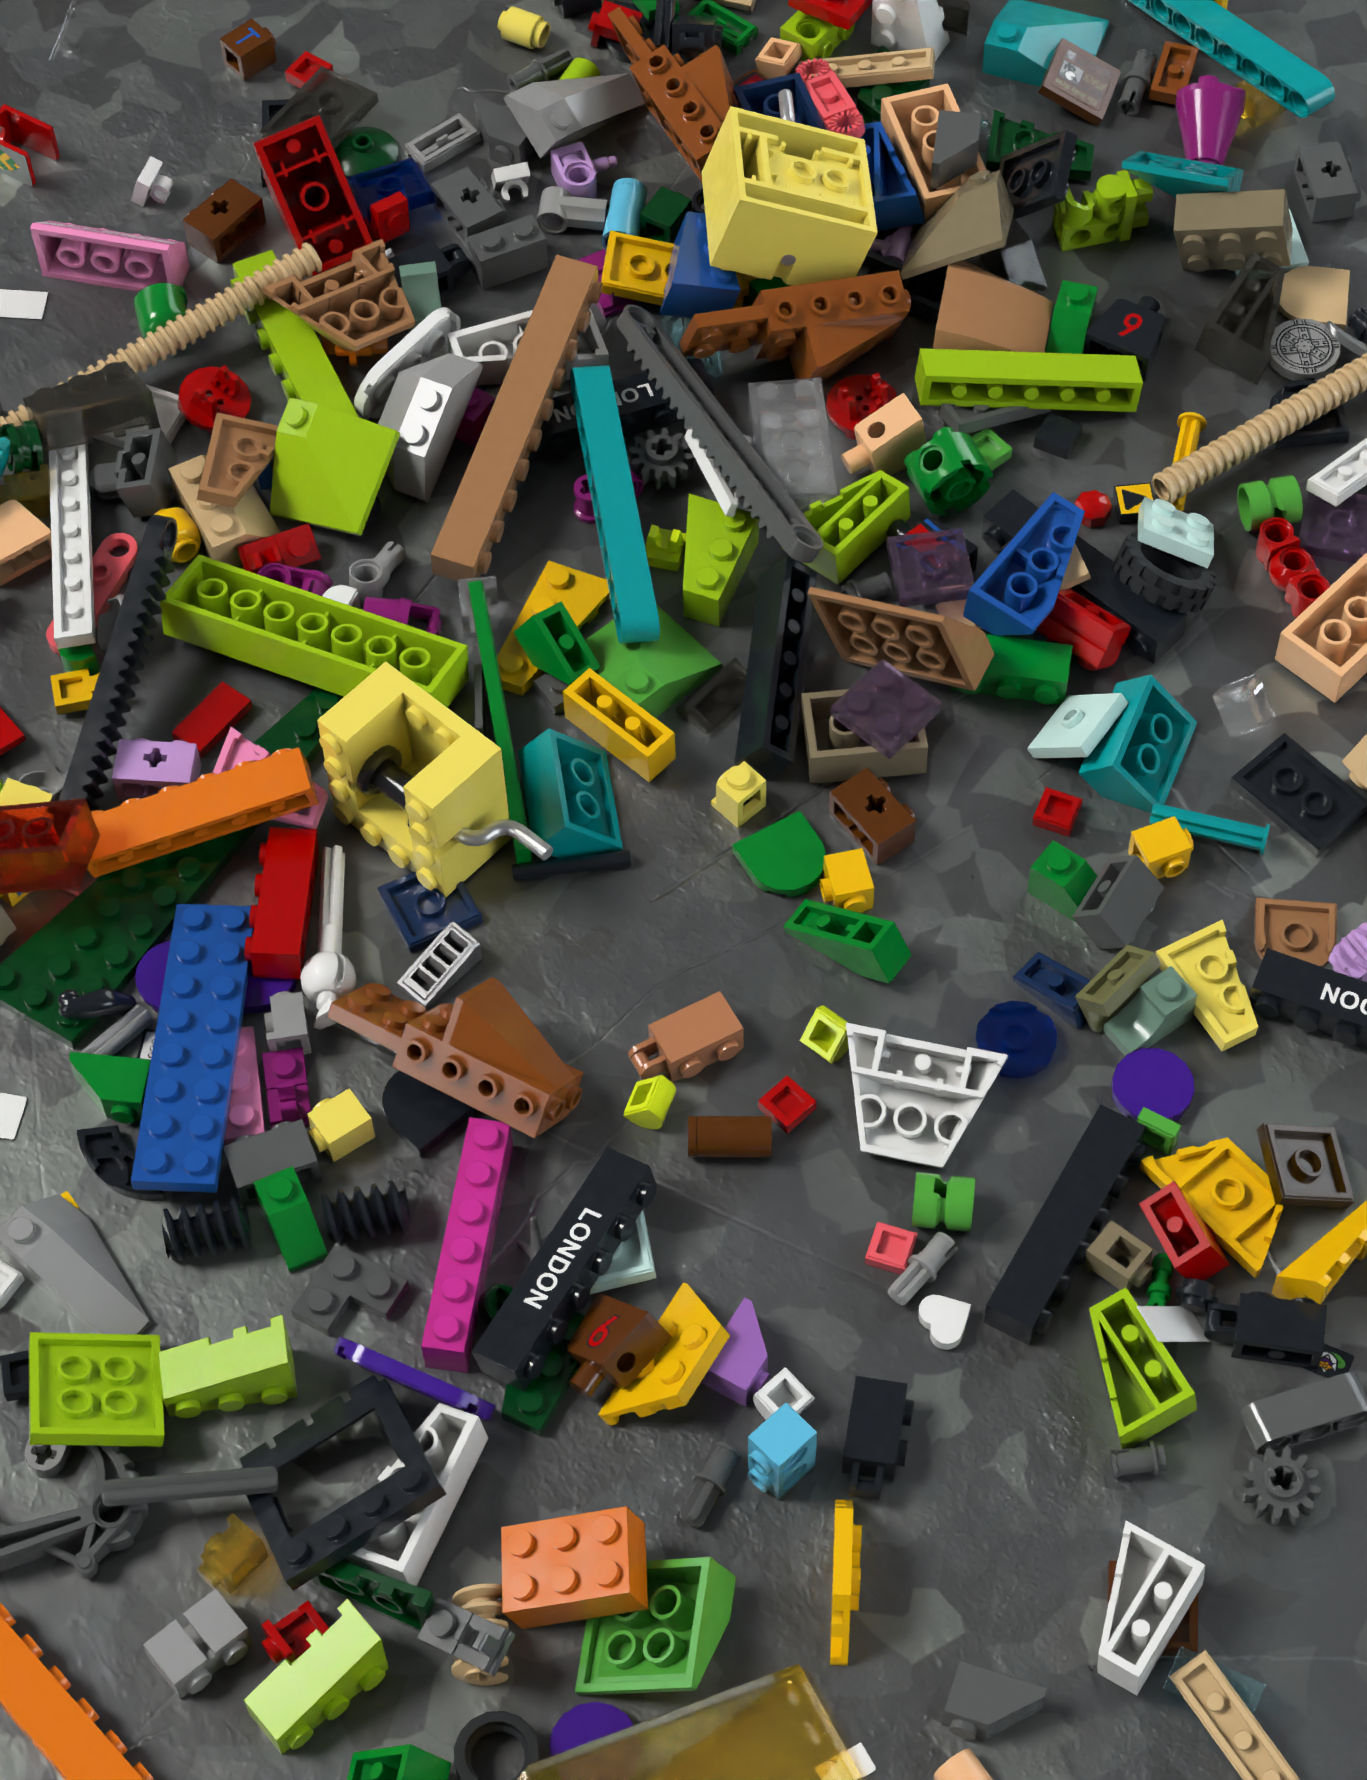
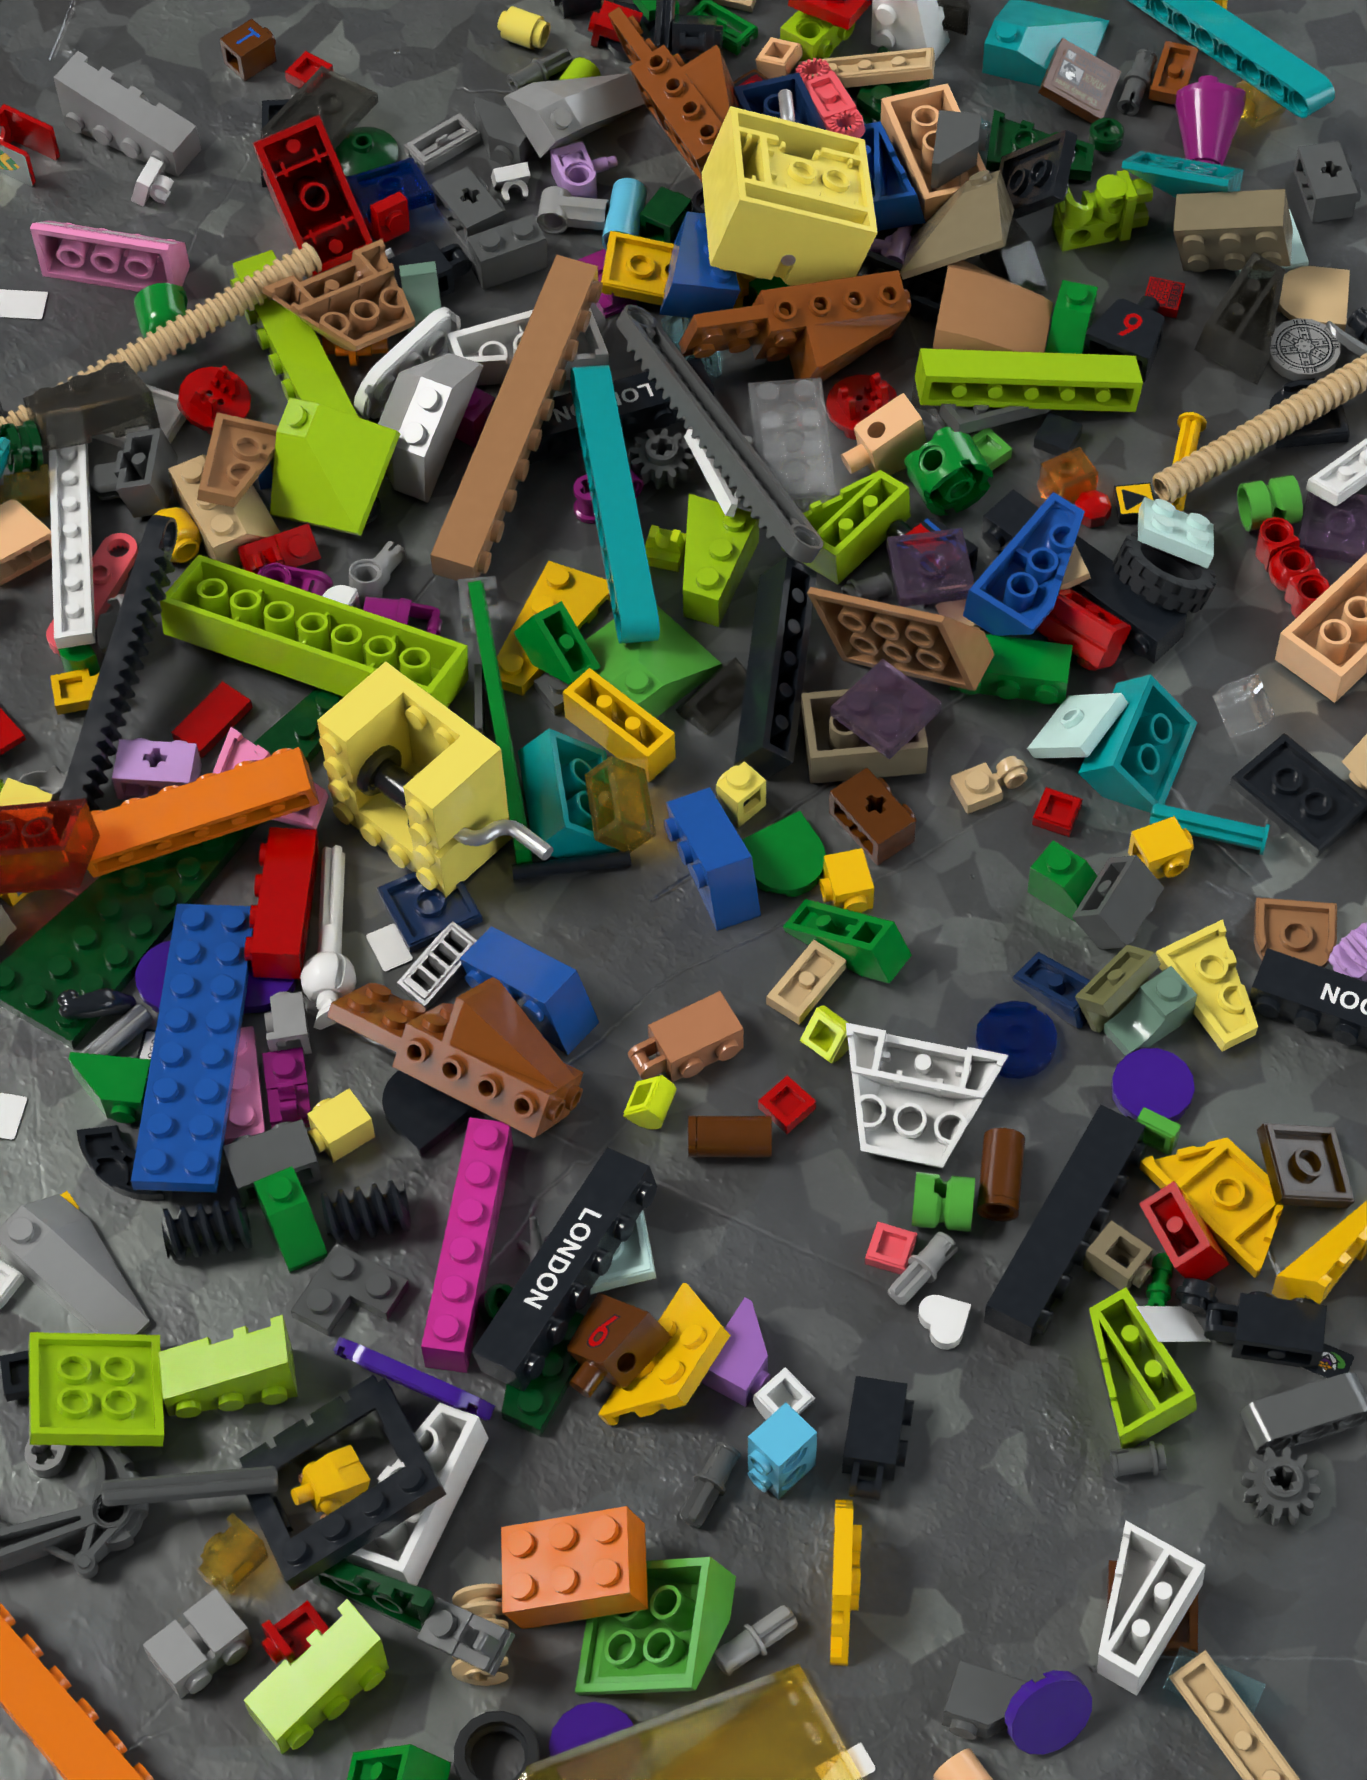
(123, 117): none -> light grey wedge
(224, 220): reddish brown brick -> none
(331, 1481): none -> yellow piece
(389, 947): none -> white sticker
(539, 984): none -> blue wedge
(620, 804): none -> clear yellow brick
(714, 857): none -> blue wedge
(755, 1639): none -> light grey axle
(806, 982): none -> tan plate
(980, 788): none -> tan plate
(1001, 1174): none -> reddish brown pin
(1048, 1712): none -> dark purple tile
(1067, 476): none -> clear orange brick
(1106, 134): none -> dark green tile
(1167, 293): none -> tile

